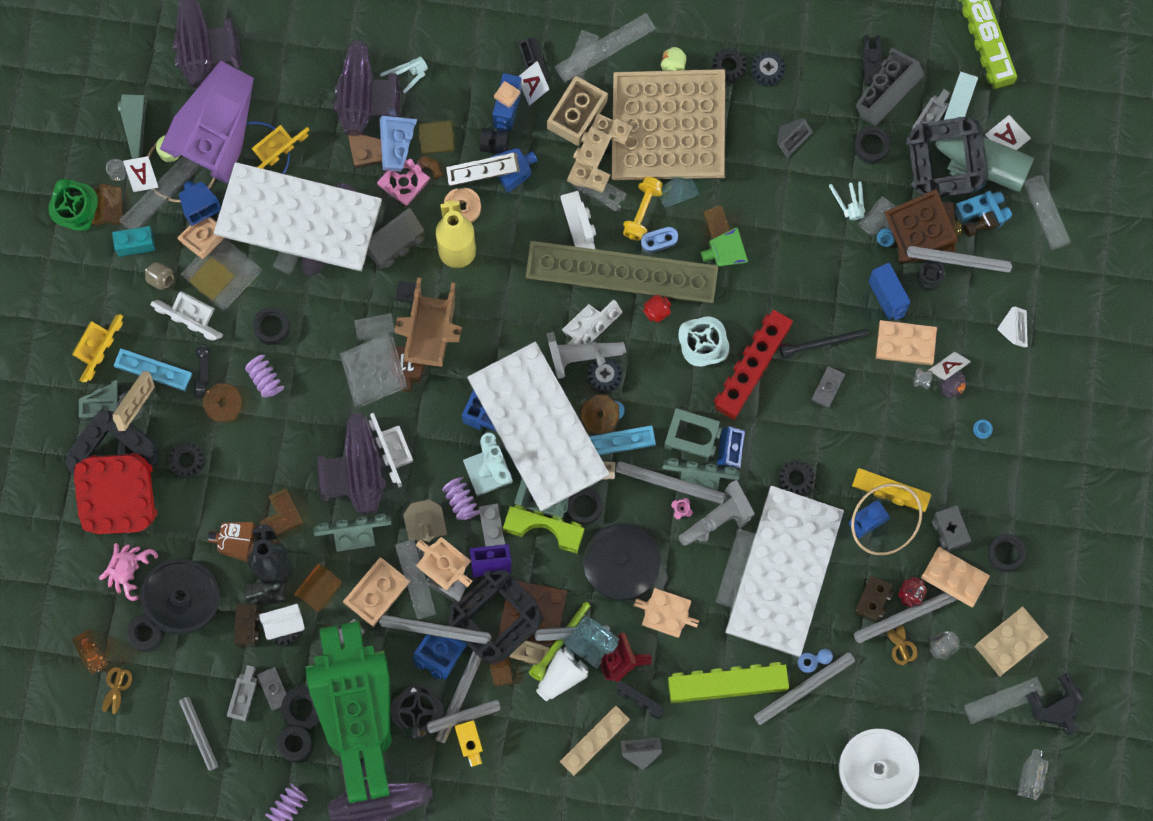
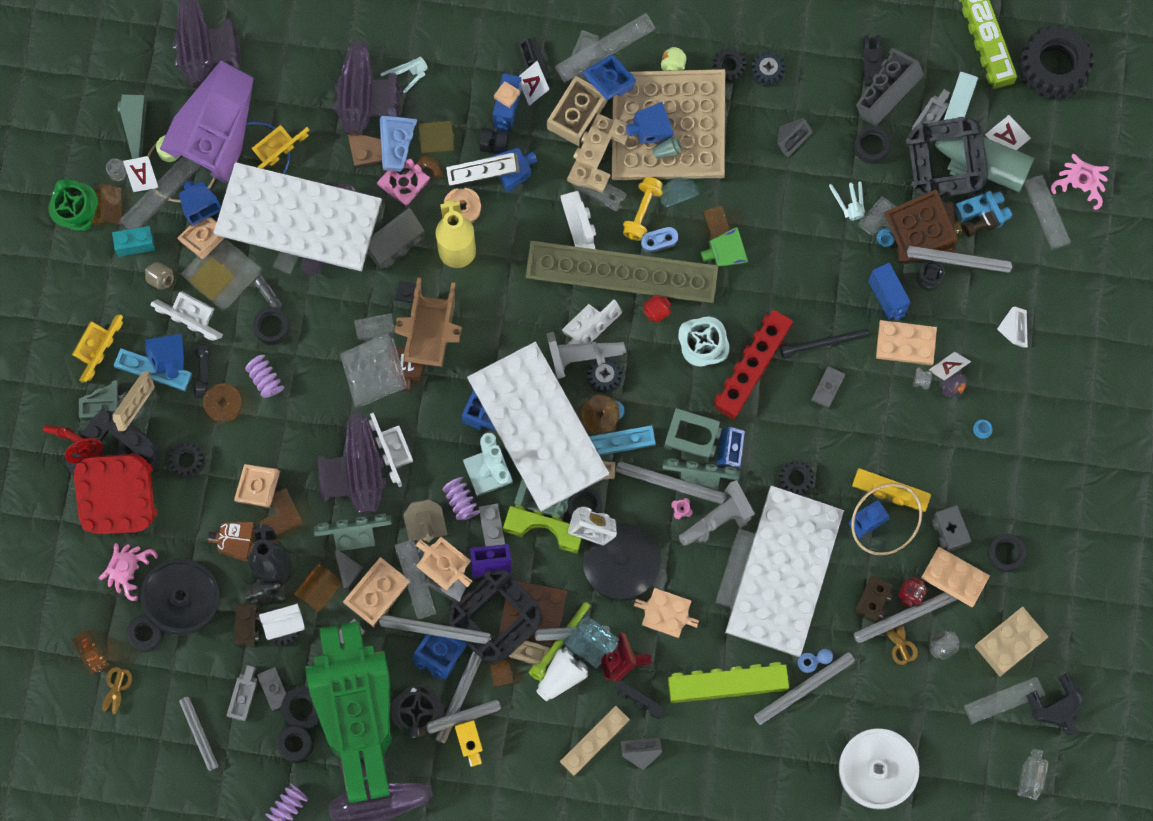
(80, 446): none -> red dish
(166, 354): none -> blue torso
(257, 485): none -> light nougat plate
(268, 292): none -> dark grey axle
(348, 570): none -> dark grey slope
(592, 526): none -> white slope
(610, 77): none -> blue plate
(651, 125): none -> blue torso
(667, 148): none -> sand green cone
(1064, 41): none -> black tyre
(1083, 176): none -> bright pink animal

